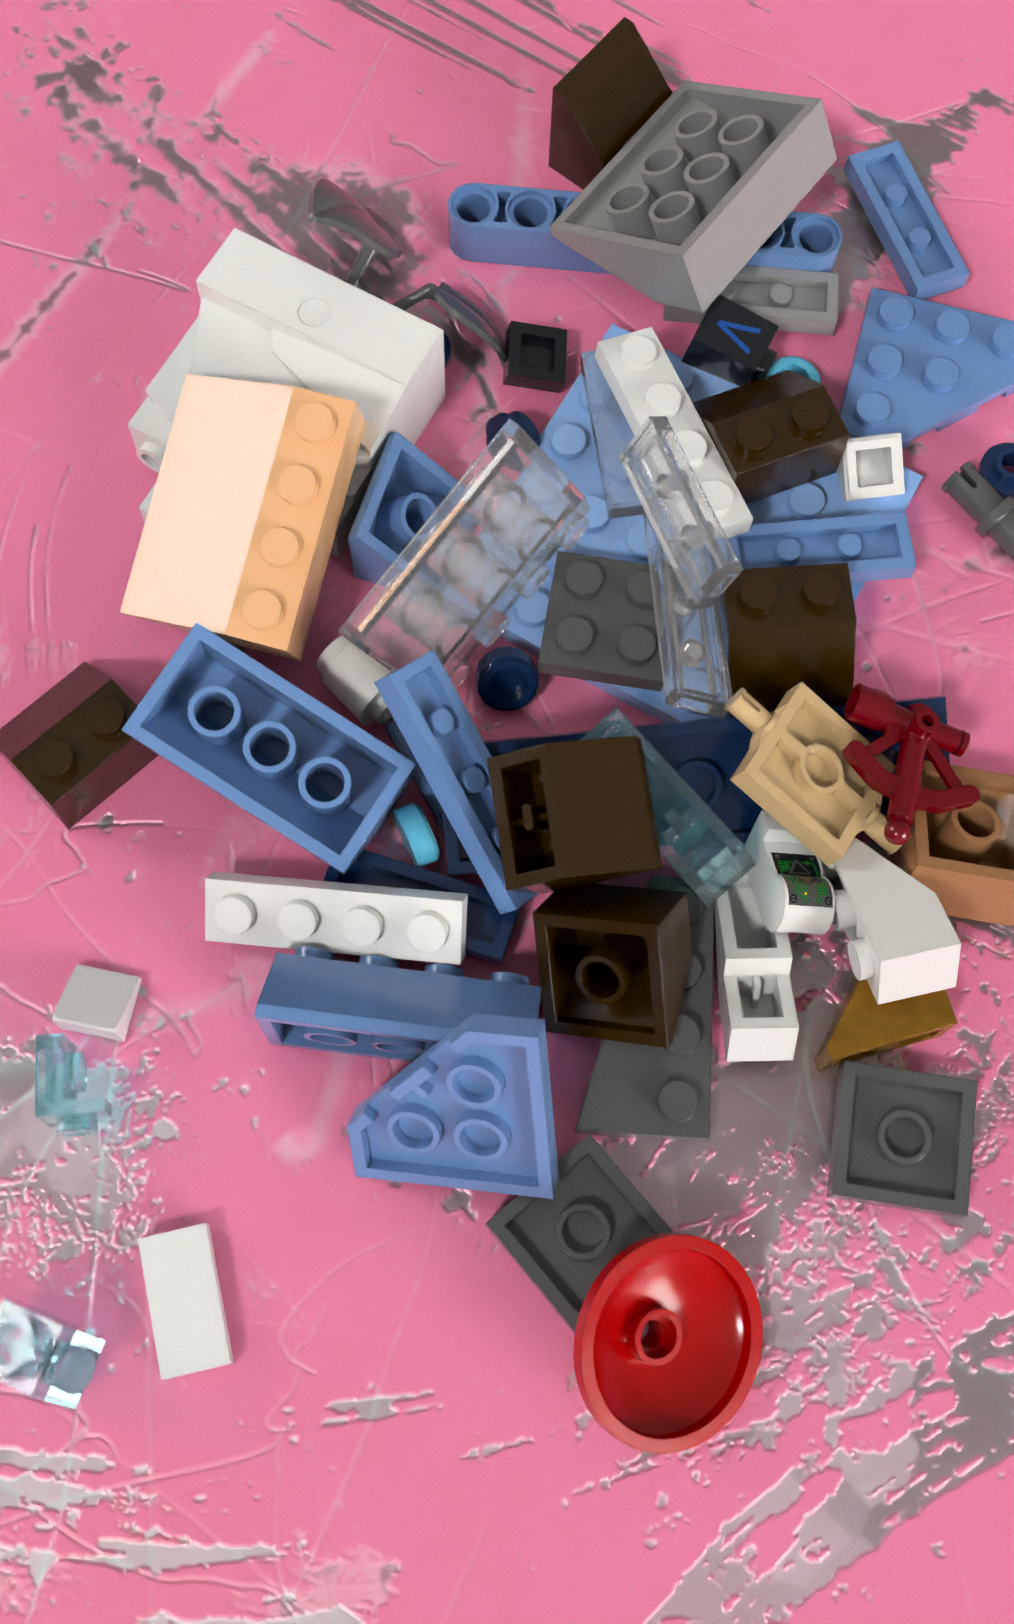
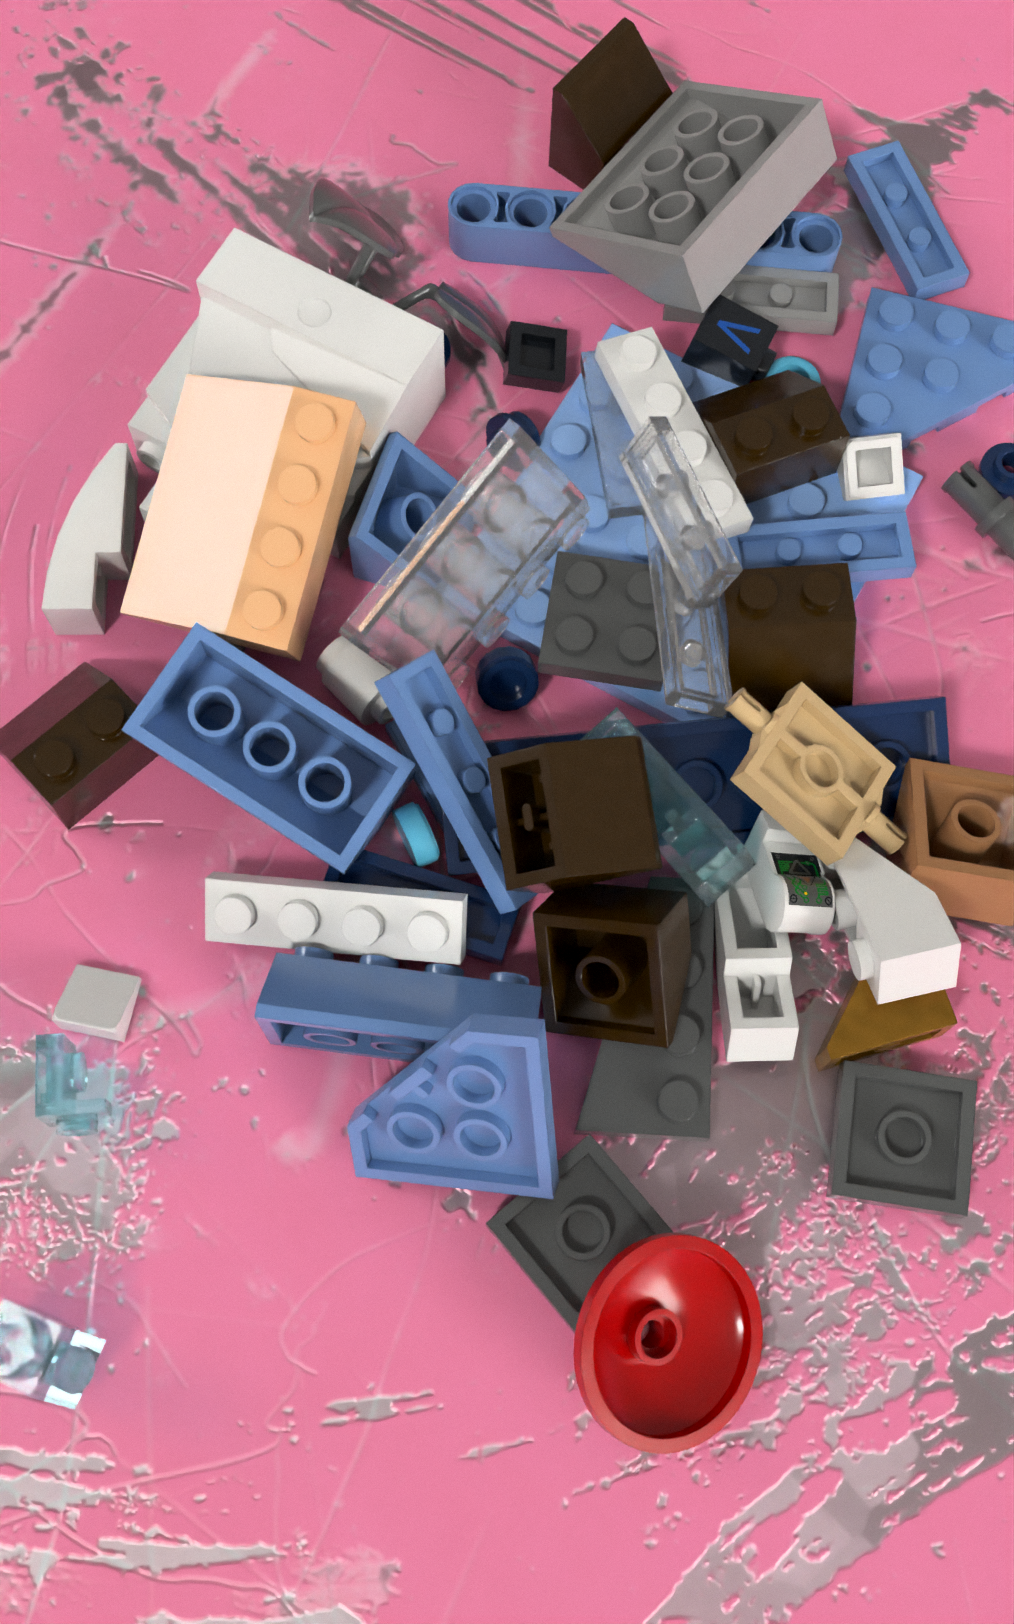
(93, 547): none -> white slope
(185, 1301): white tile -> none
(919, 735): dark red piece -> none

